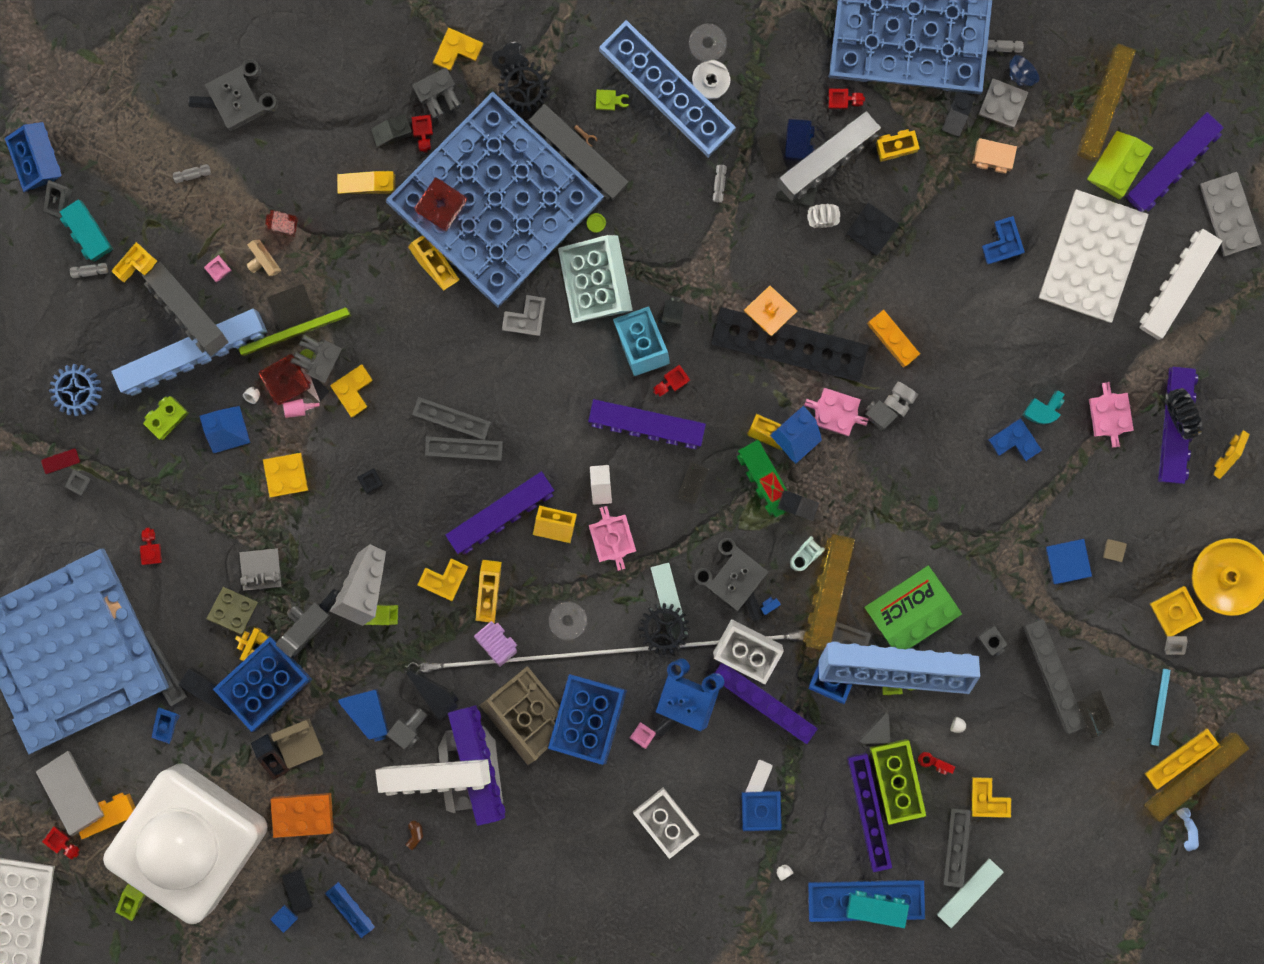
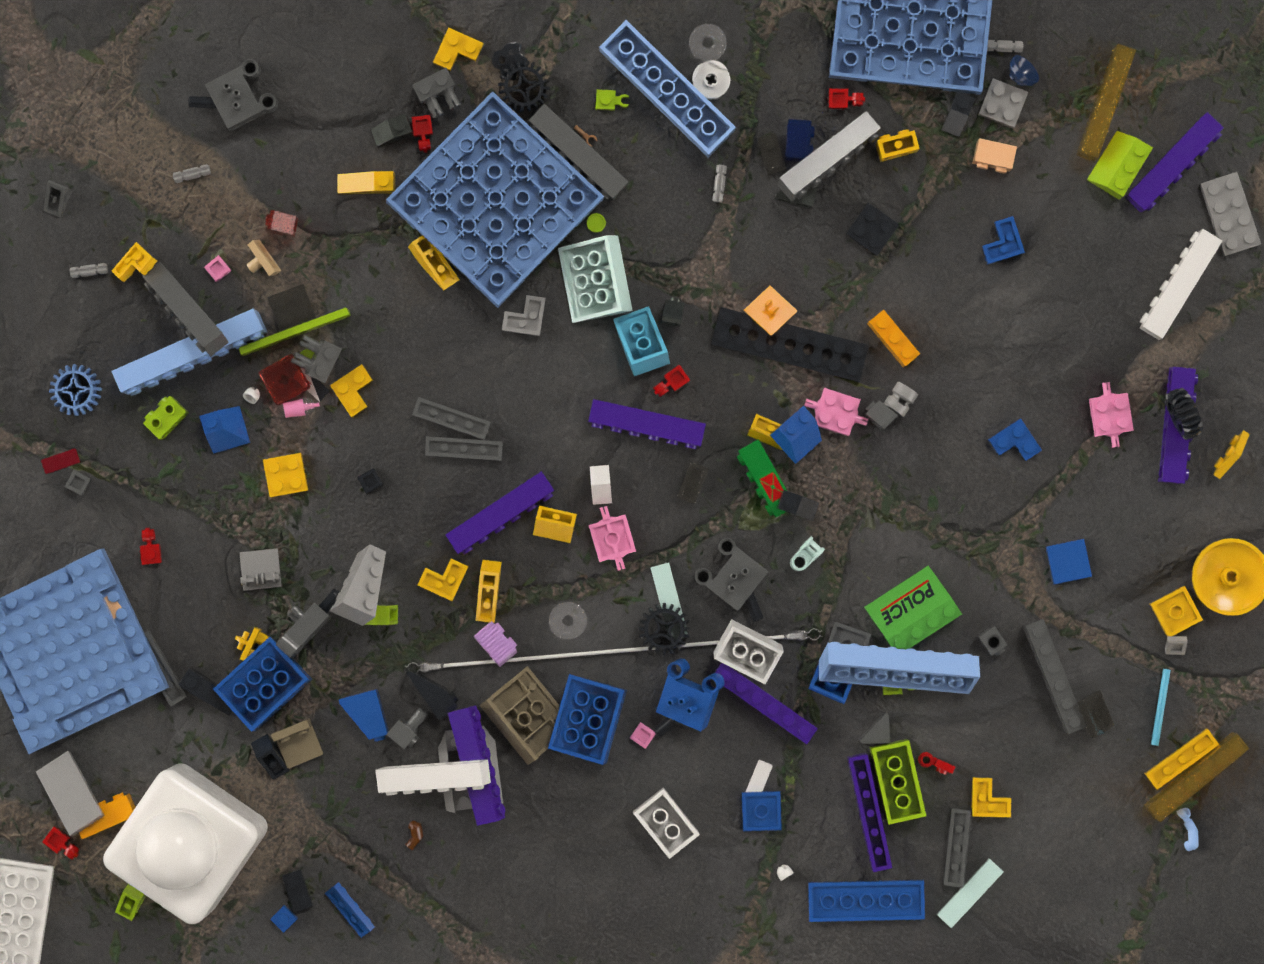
(33, 156): blue slope -> none
(85, 231): teal brick -> none
(164, 725): blue slope -> none
(232, 610): olive hinge -> none
(302, 815): orange brick -> none
(442, 216): clear red brick -> none
(769, 605): blue plate -> none
(823, 215): white gear -> none
(830, 592): clear yellow brick -> none
(877, 909): teal brick -> none
(958, 725): white hinge -> none
(1044, 414): teal brick -> none
(1093, 256): white plate -> none
(1114, 550): dark tan tile -> none

